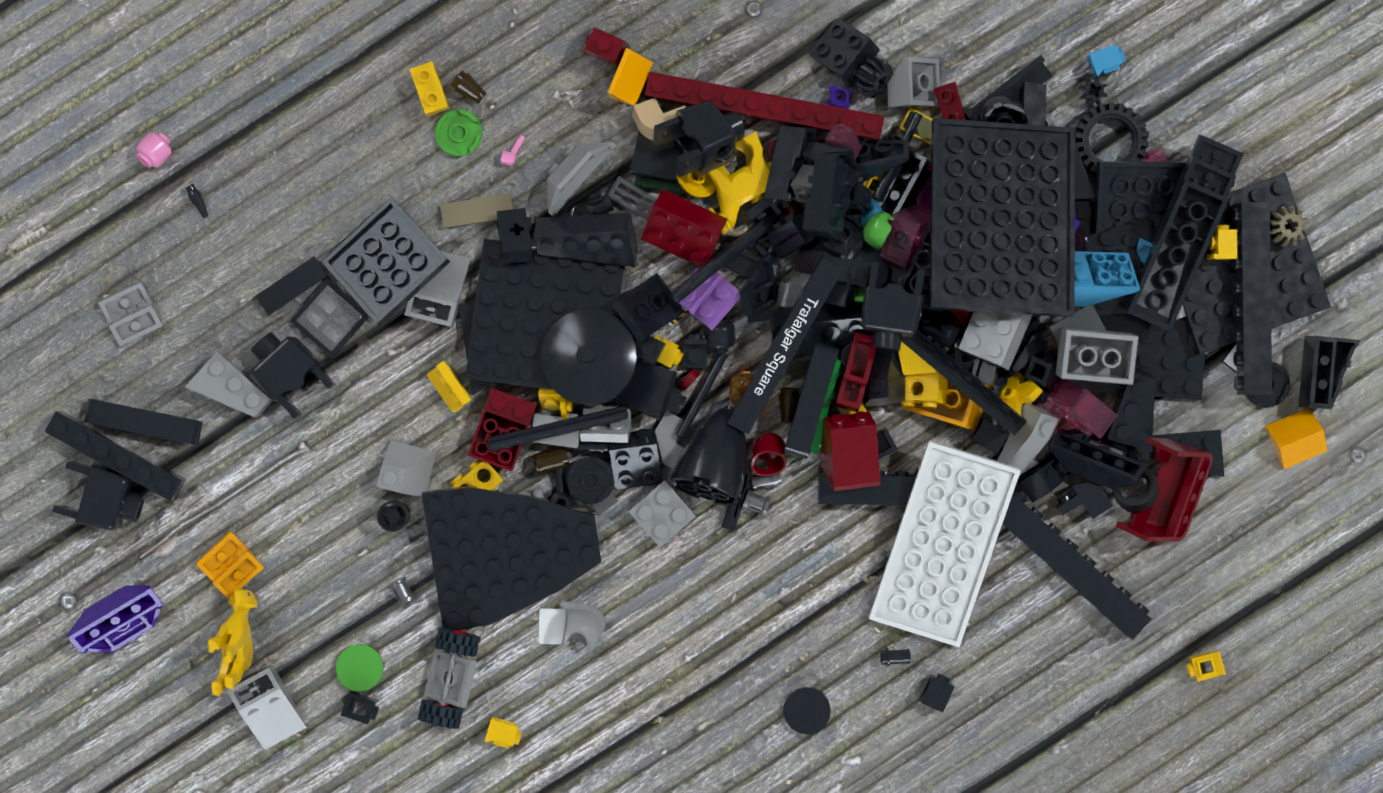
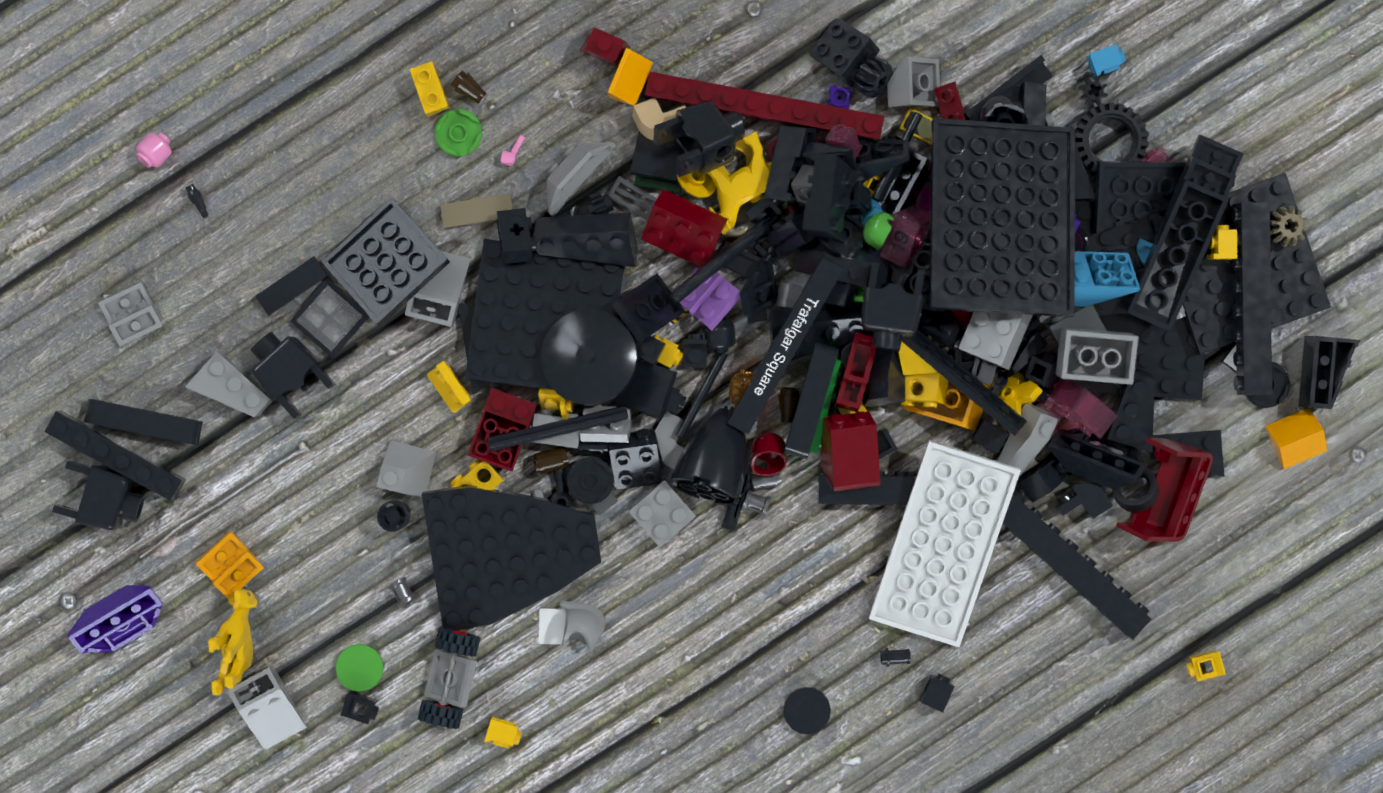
(689, 379): dark red tile -> none

